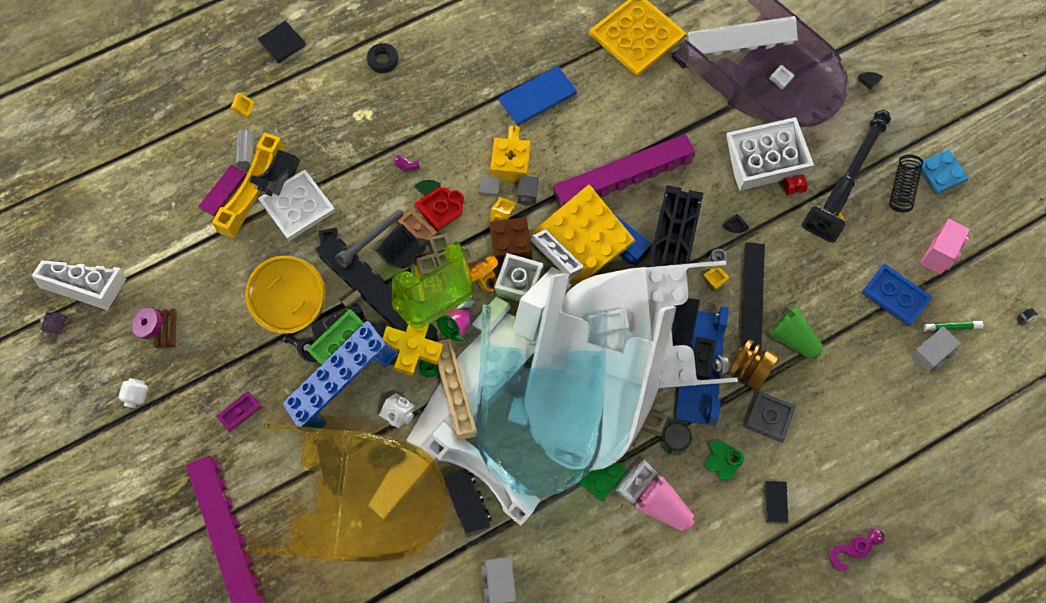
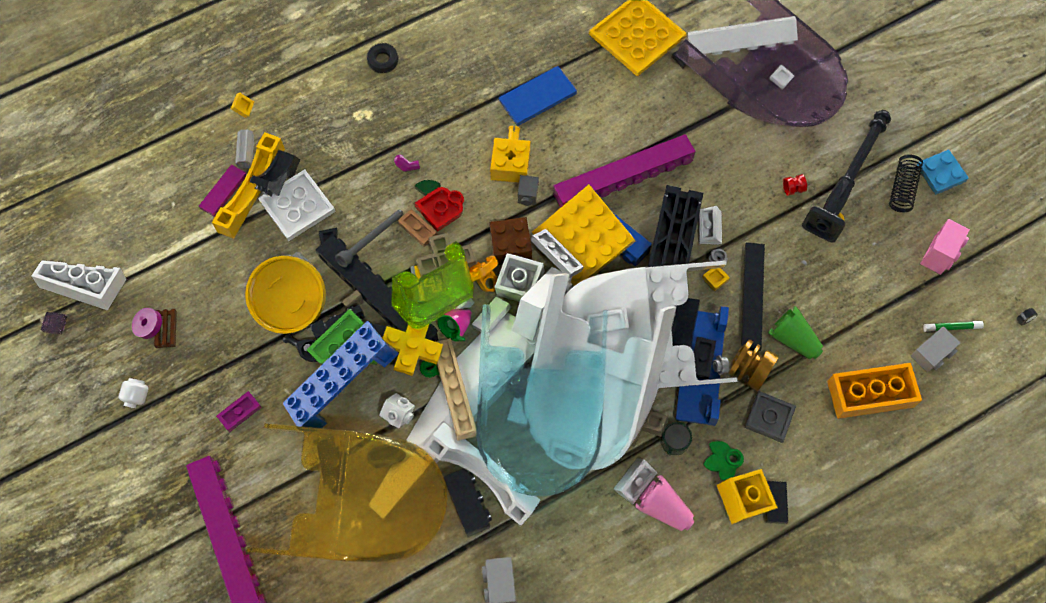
(281, 42): black tile -> none
(401, 248): black bracket -> none
(489, 186): light grey tile -> none
(502, 209): yellow bracket -> none
(602, 481): green plate -> none
(710, 226): none -> white slope
(735, 225): black tile -> none
(746, 496): none -> yellow slope
(768, 153): white slope -> none
(857, 548): magenta piece -> none
(869, 79): black tile -> none
(874, 390): none -> light orange brick
(896, 295): blue plate -> none

